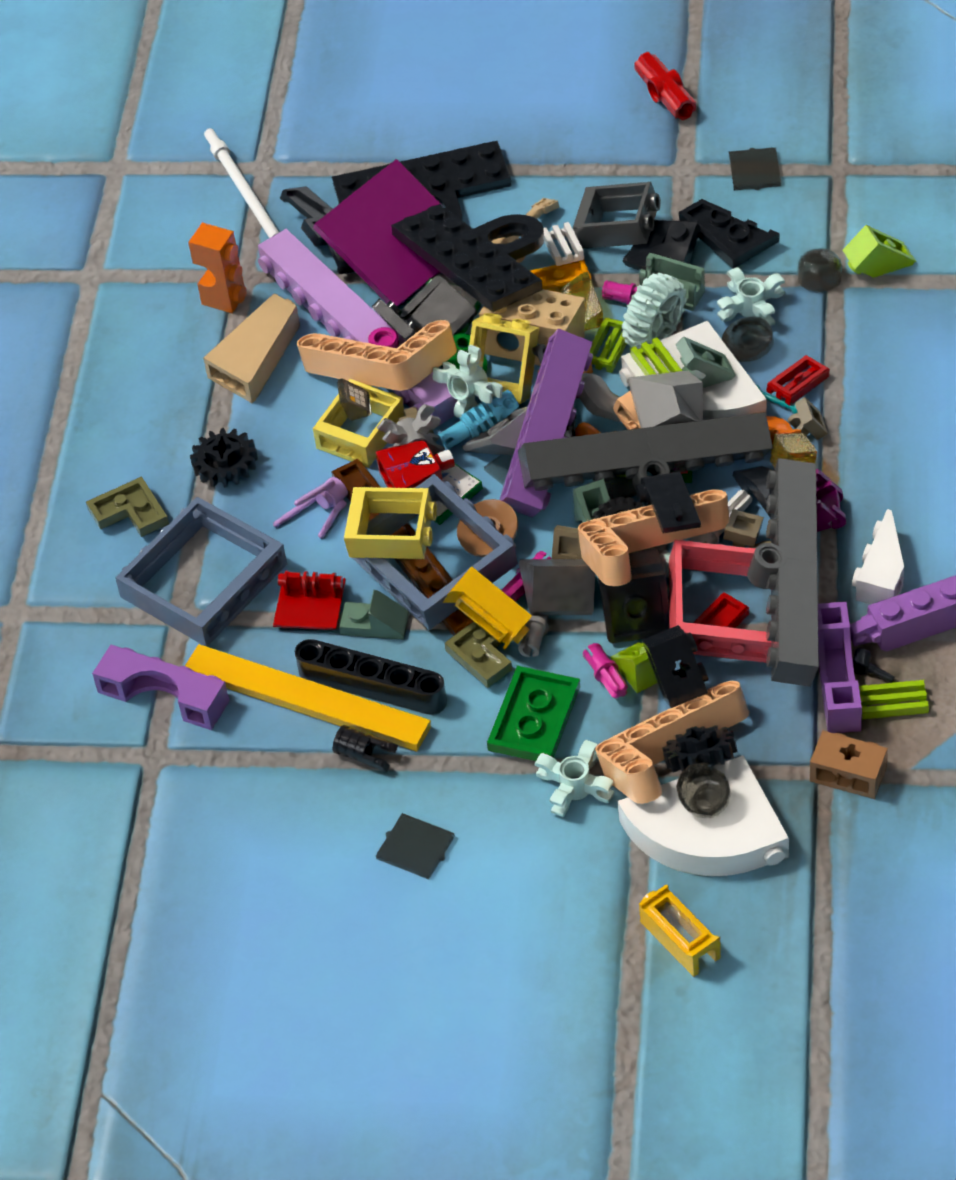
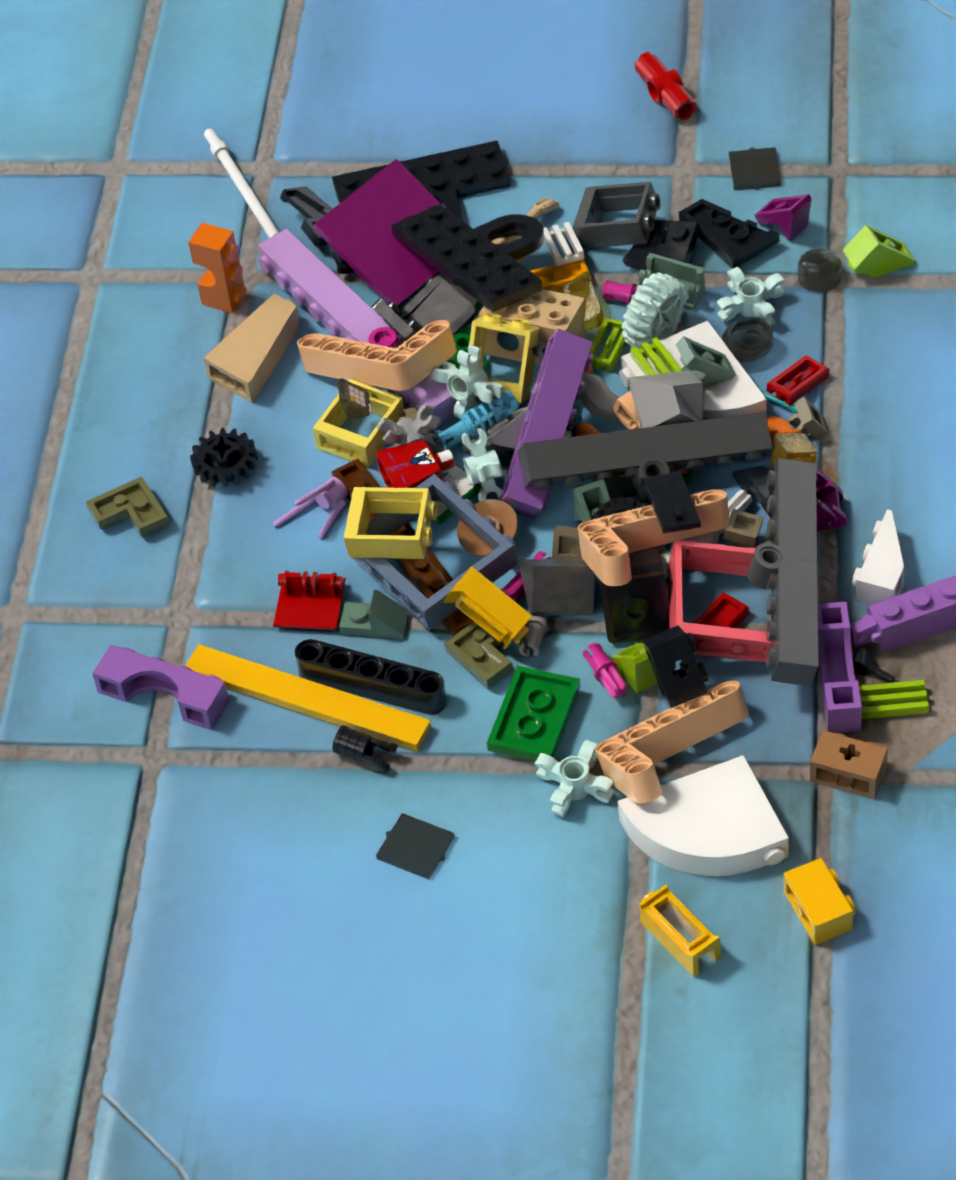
(232, 600): sand blue window -> none
(482, 465): none -> light aqua pin
(699, 746): black gear -> none
(703, 790): clear smoke hair -> none
(788, 212): none -> magenta slope
(819, 901): none -> yellow brick

